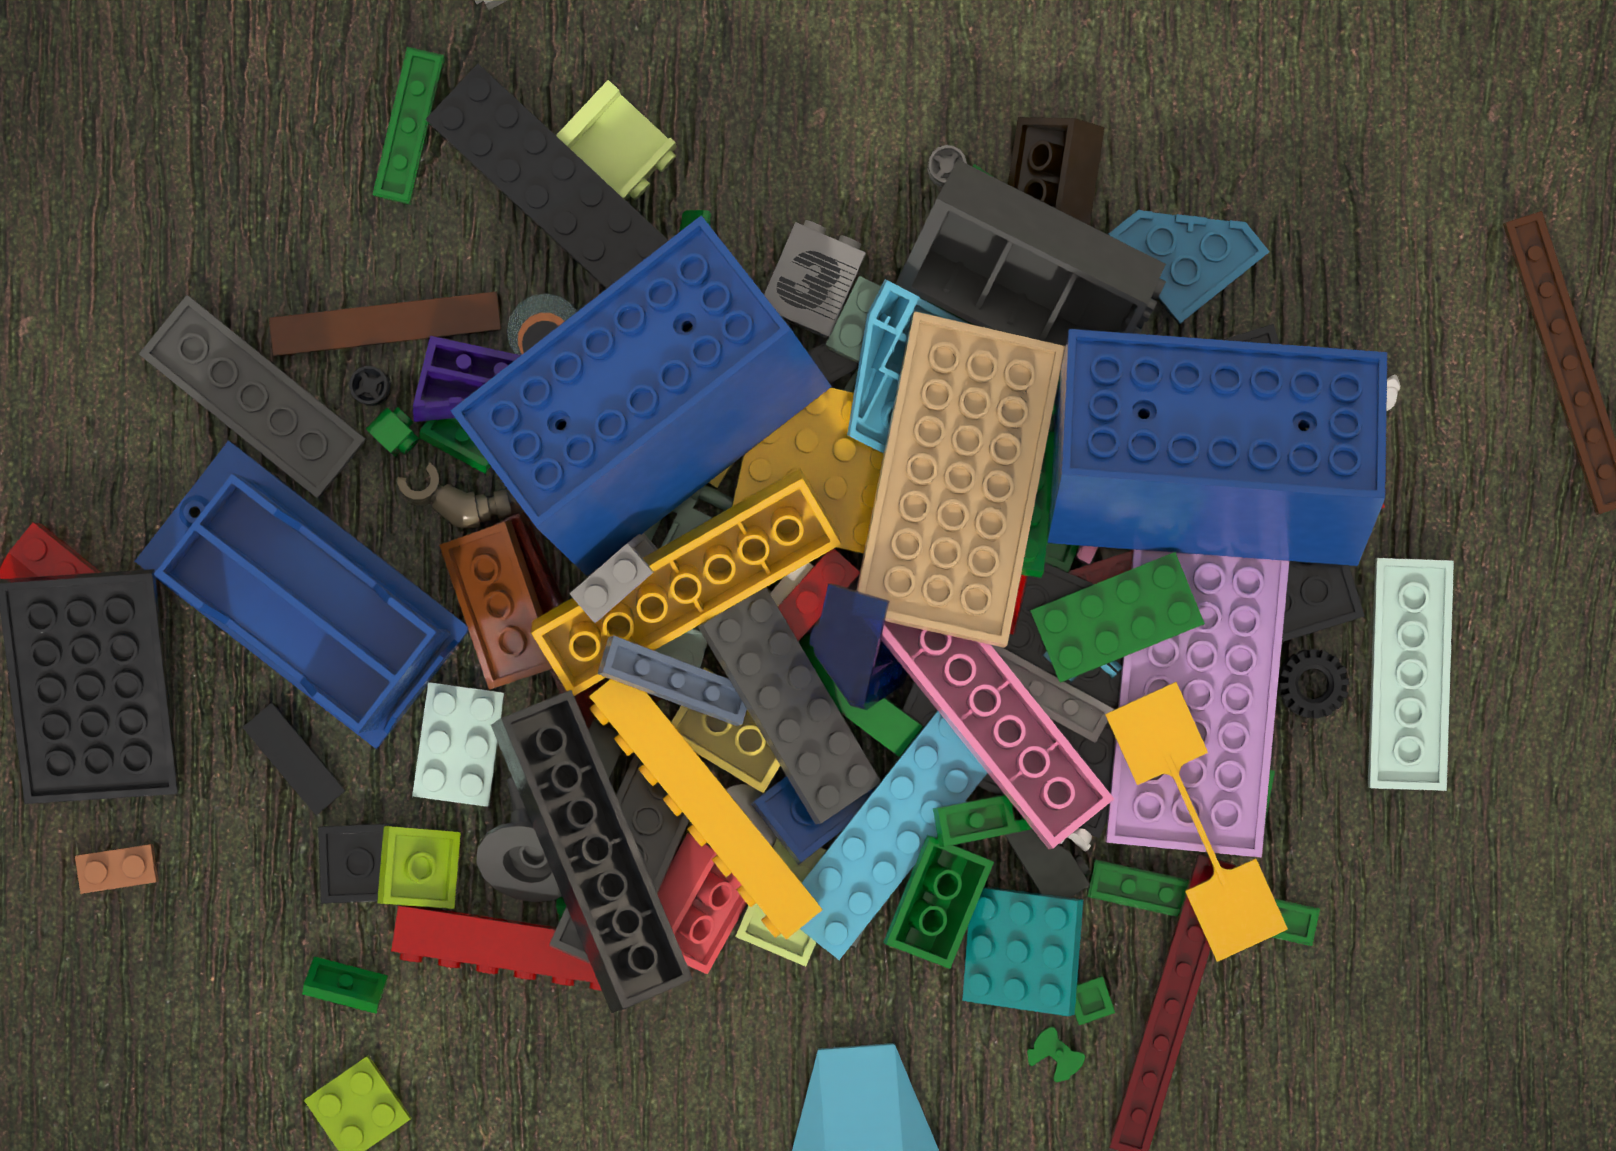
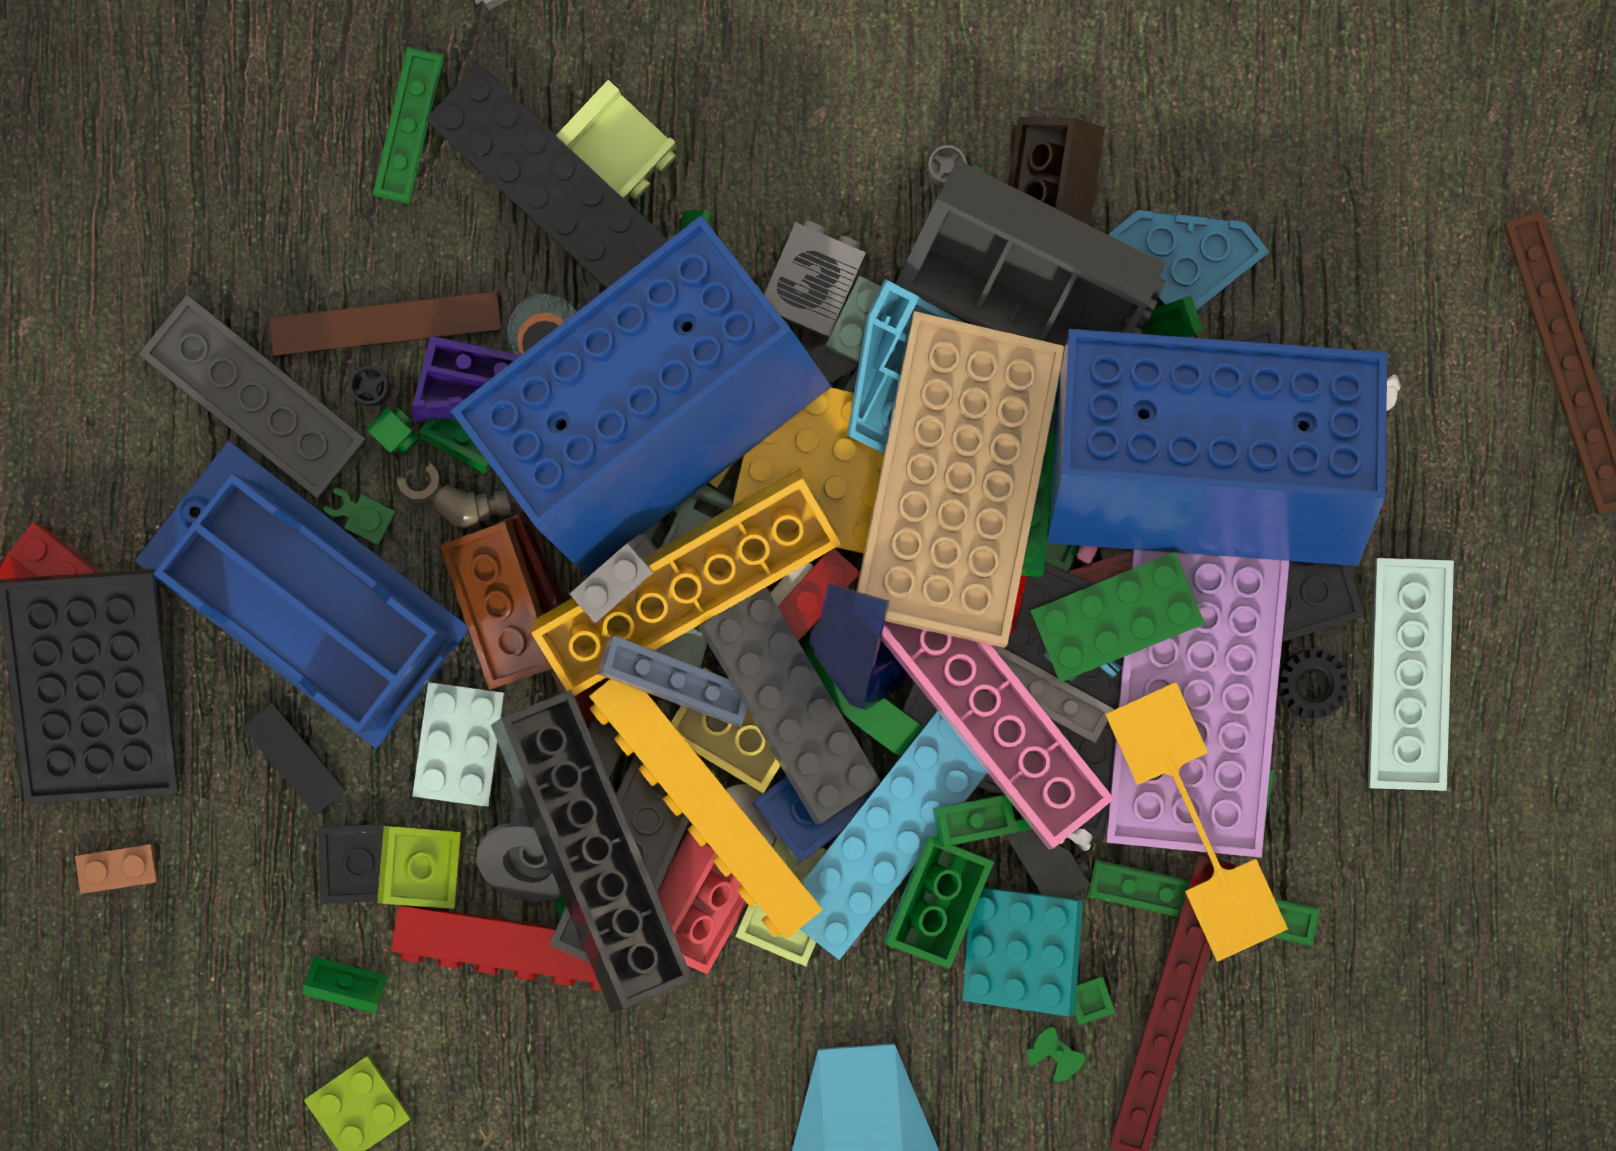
(365, 517): none -> green plate
(1174, 319): none -> green plate

